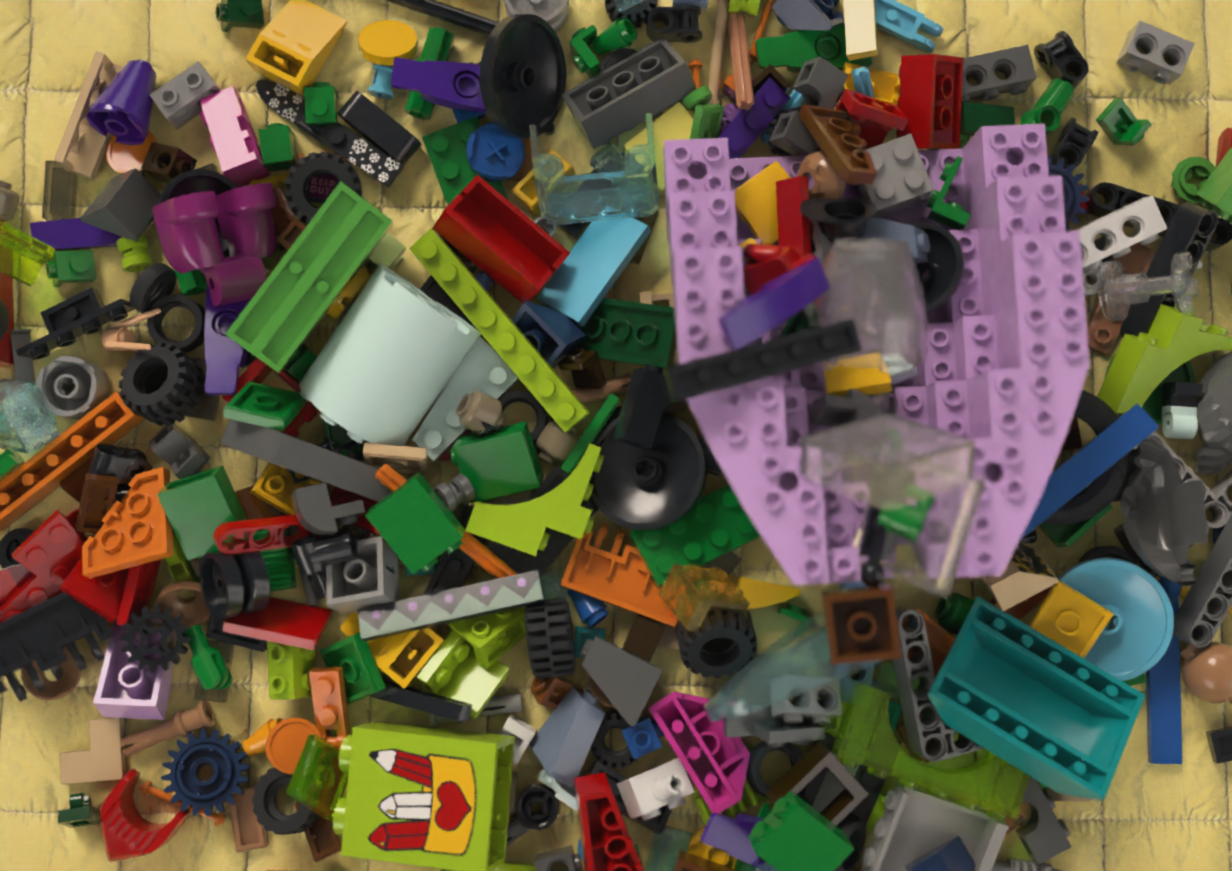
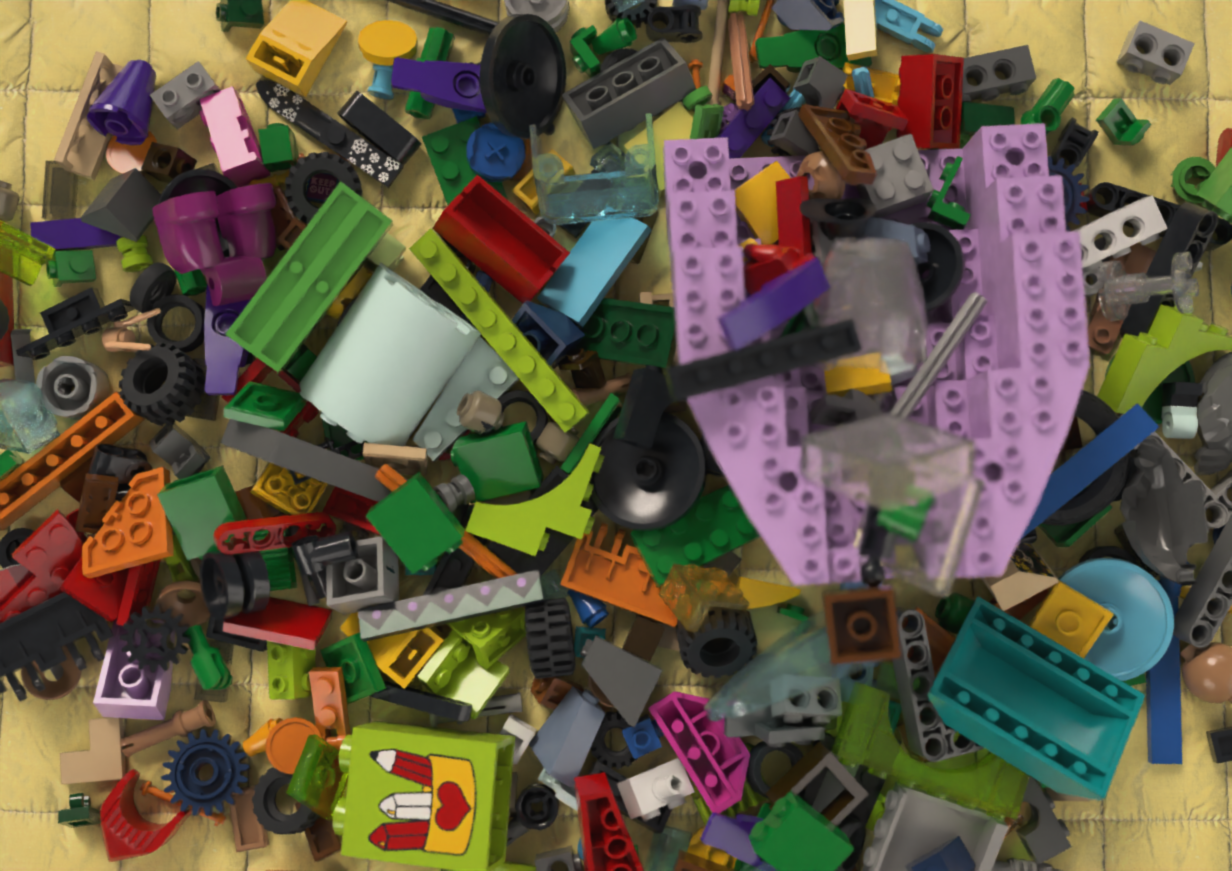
(316, 513): dark grey brick -> none
(320, 104): green bracket -> none
(939, 356): none -> light grey axle
(1060, 56): black piece -> none

